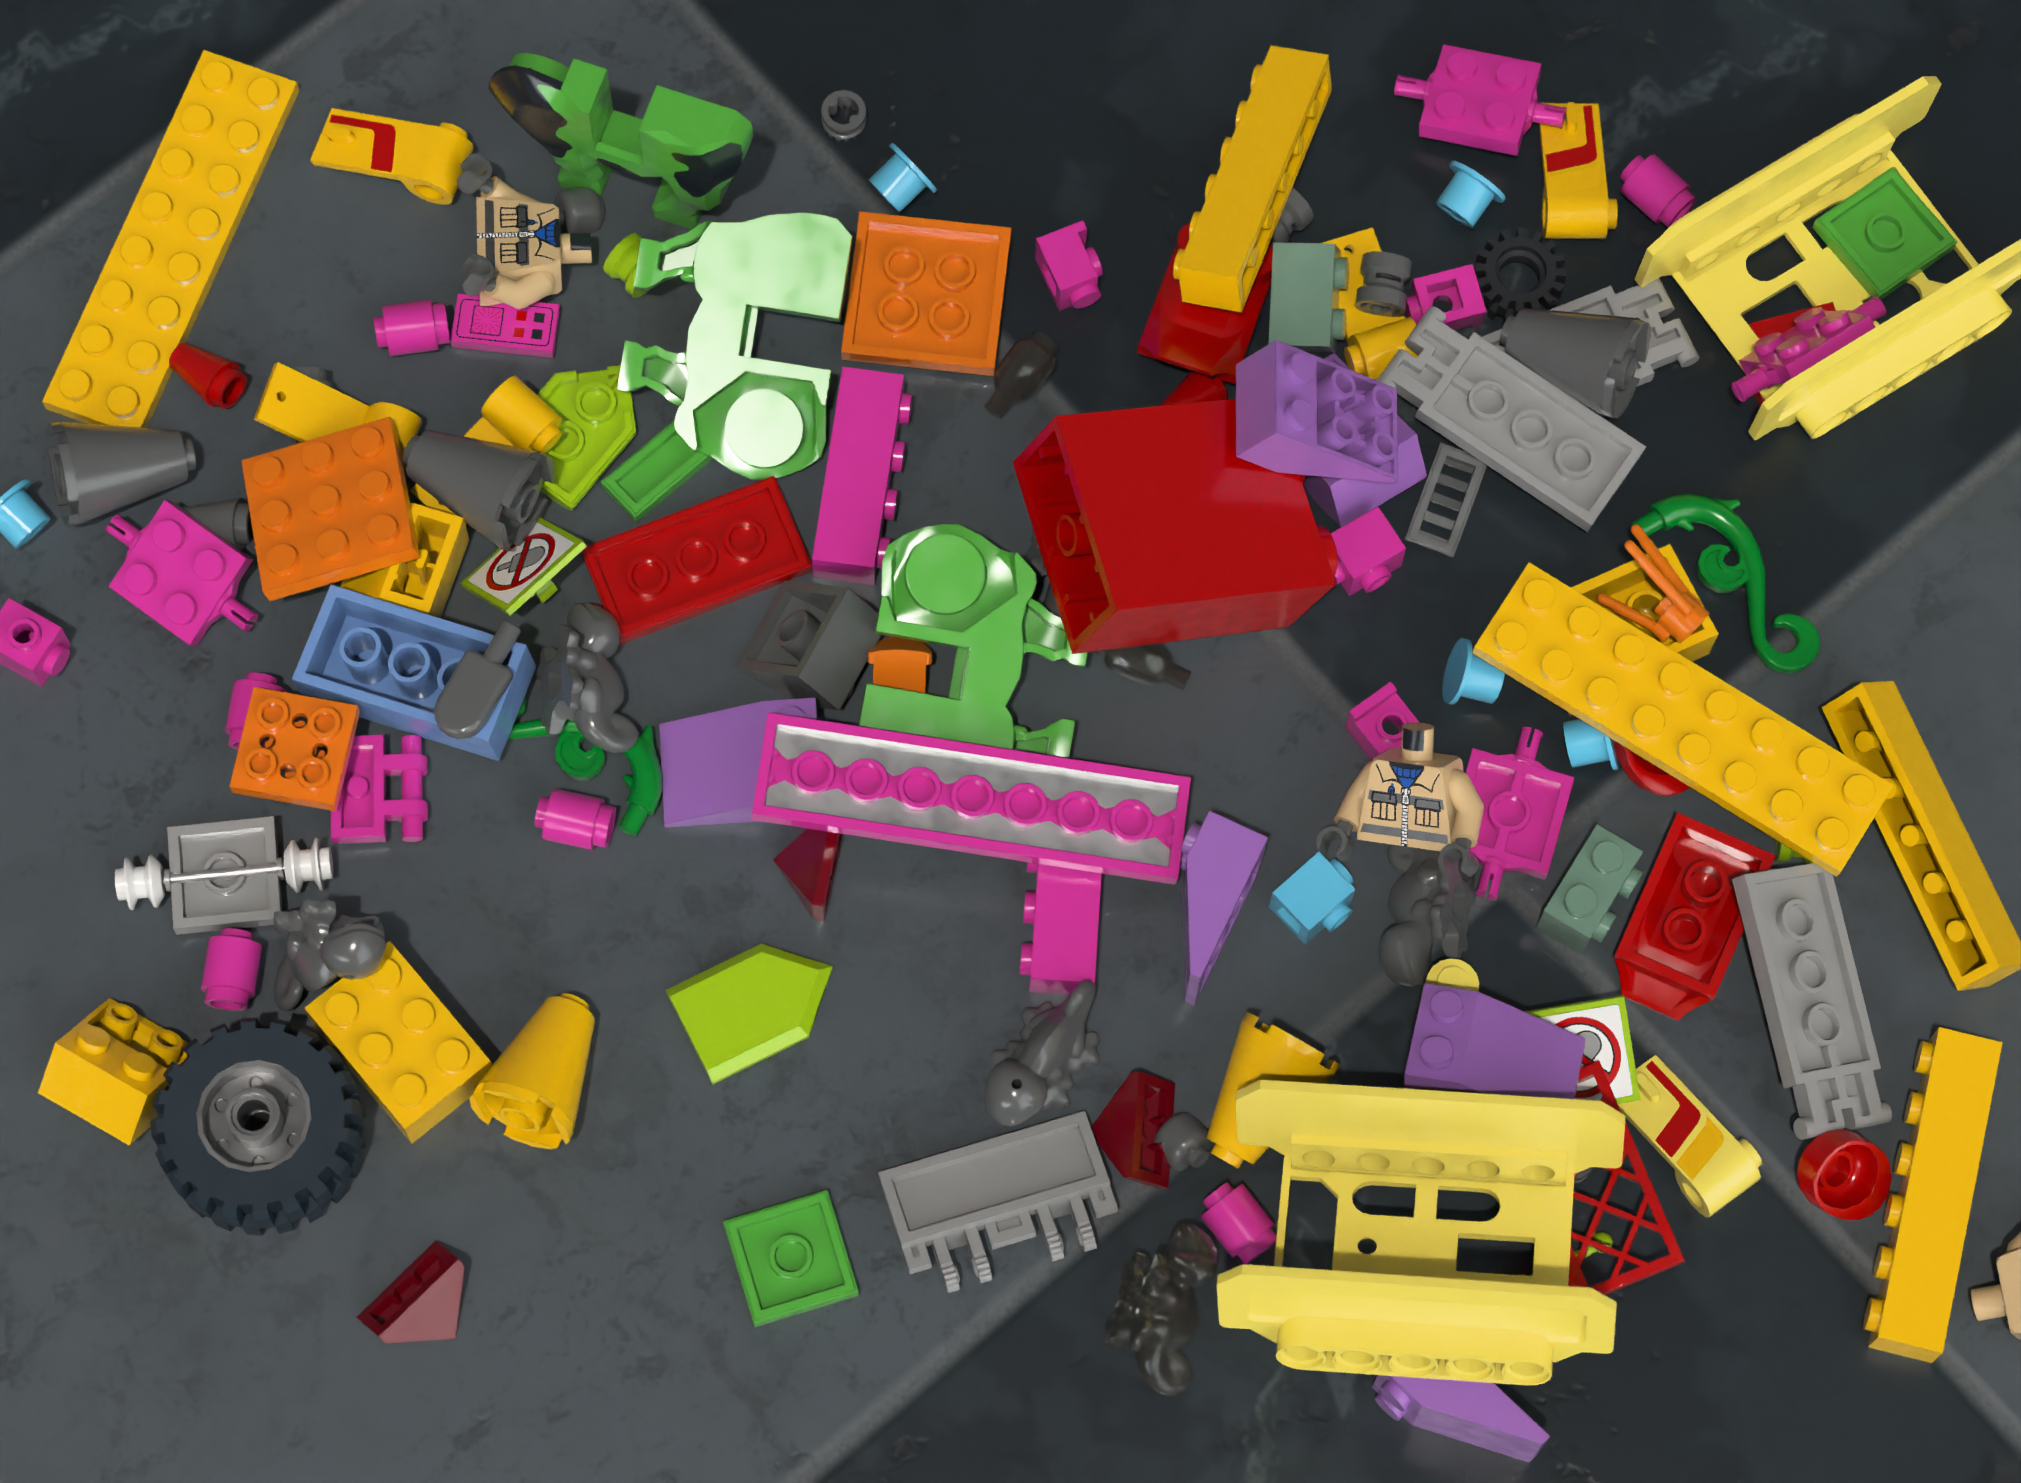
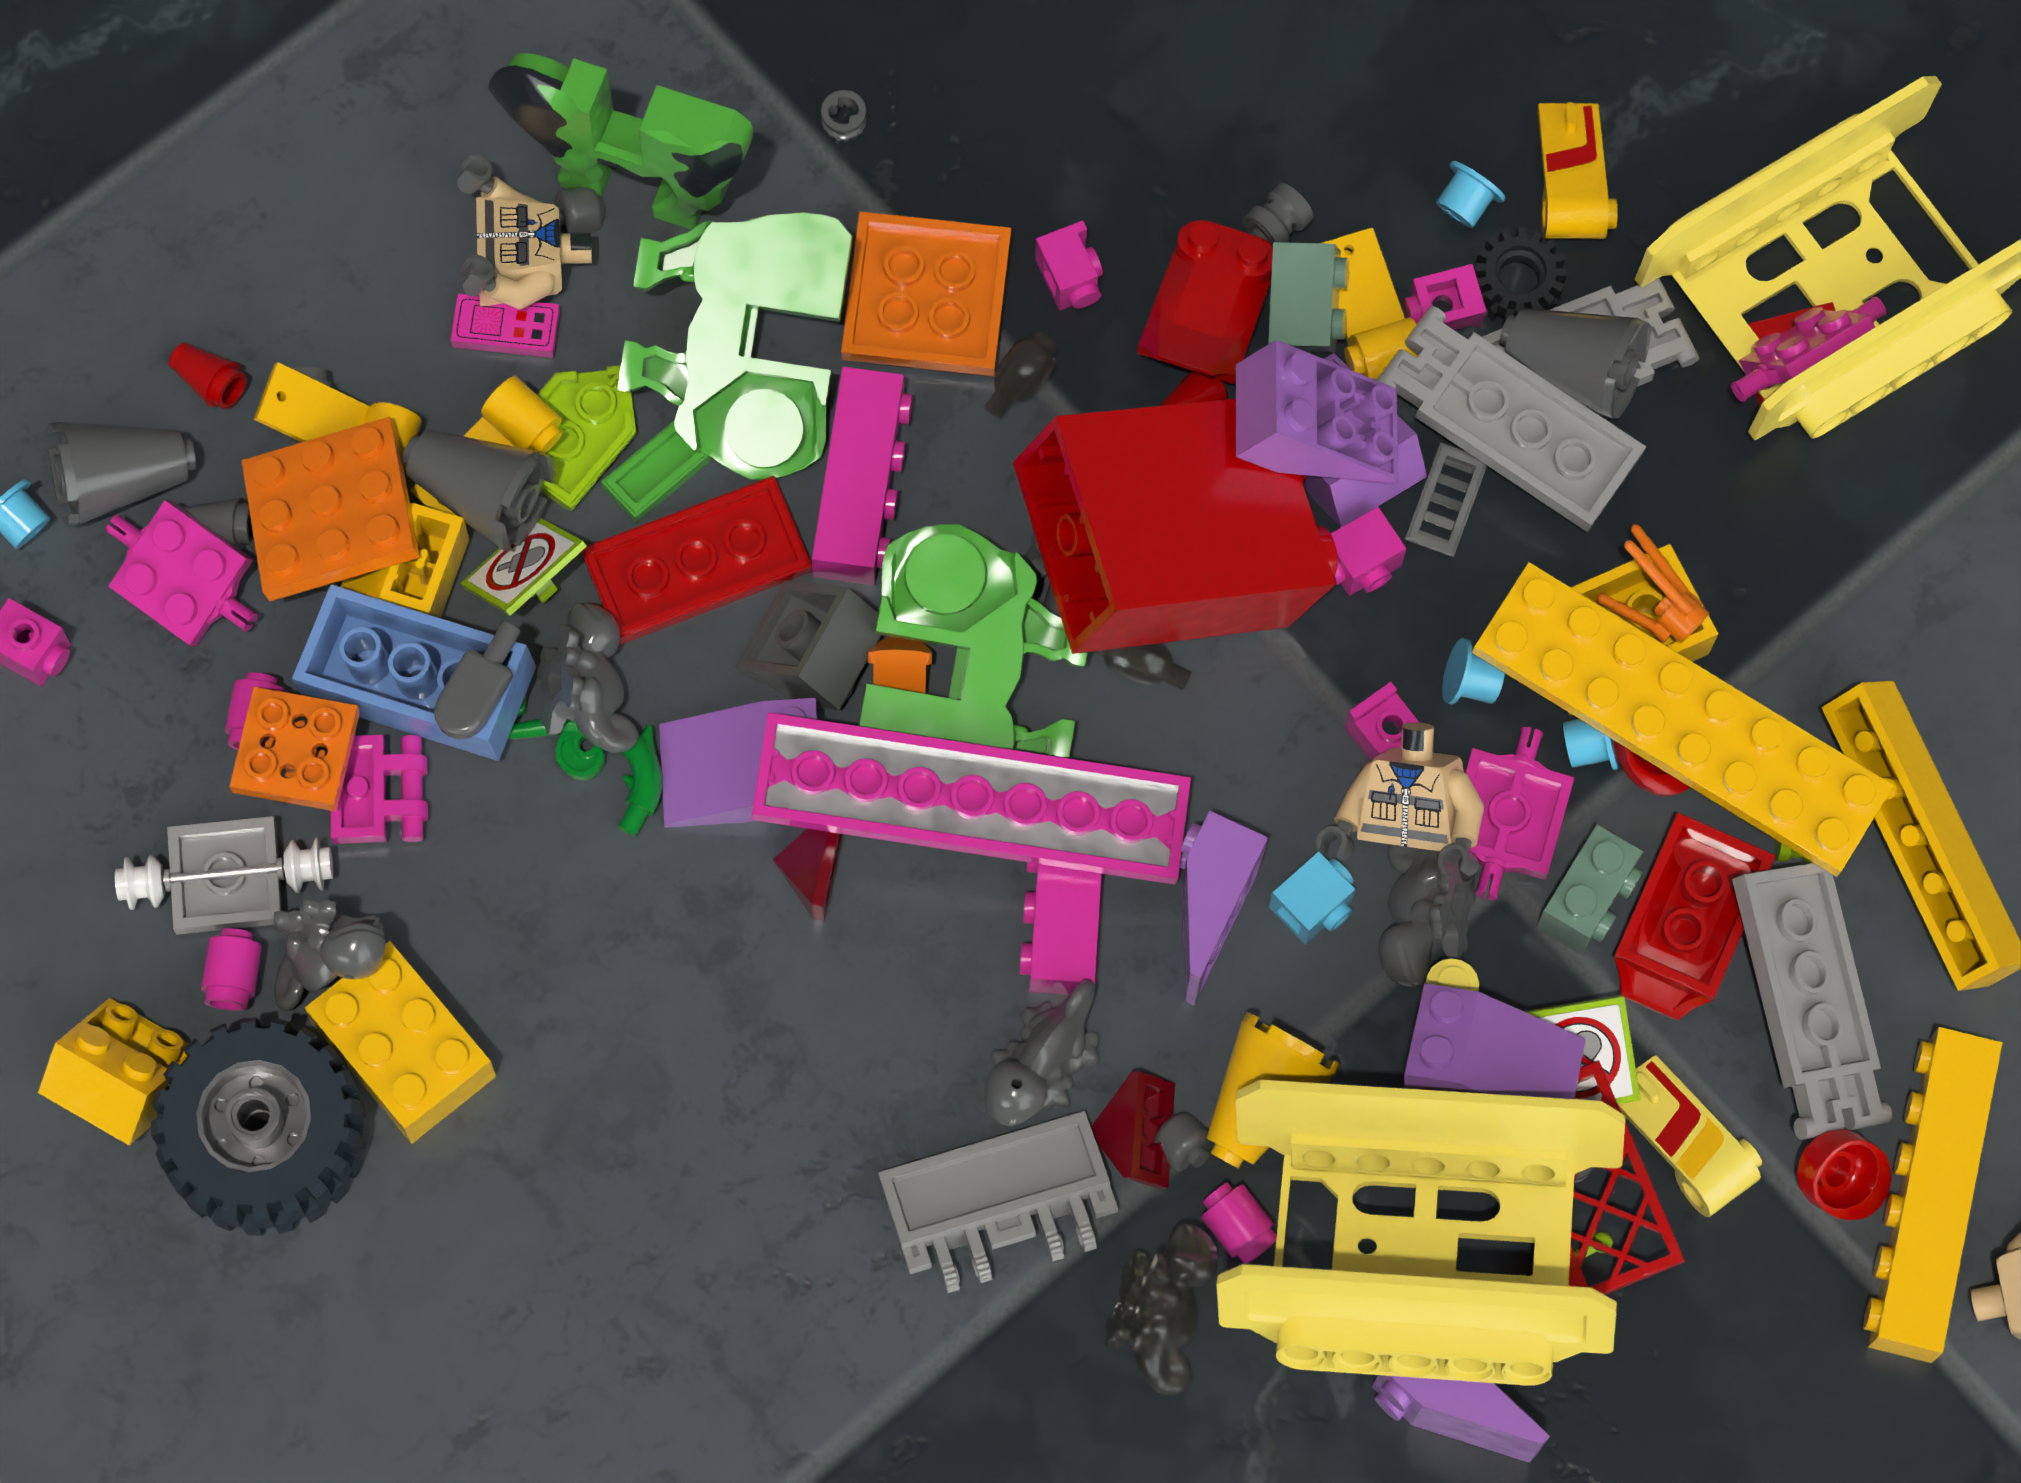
(171, 243): yellow piece -> none
(412, 327): dark pink brick -> none
(415, 153): yellow door -> none
(420, 1301): dark red slope -> none
(540, 1075): yellow cone -> none
(575, 819): dark pink brick -> none
(623, 262): lime wheel -> none
(749, 1007): lime tile -> none
(791, 1258): bright green tile -> none
(900, 180): medium azure piece -> none
(1253, 179): yellow brick -> none
(1383, 283): dark grey wheel -> none
(1480, 100): dark pink plate -> none
(1656, 190): dark pink brick -> none
(1750, 571): green plant -> none
(1884, 234): bright green tile -> none

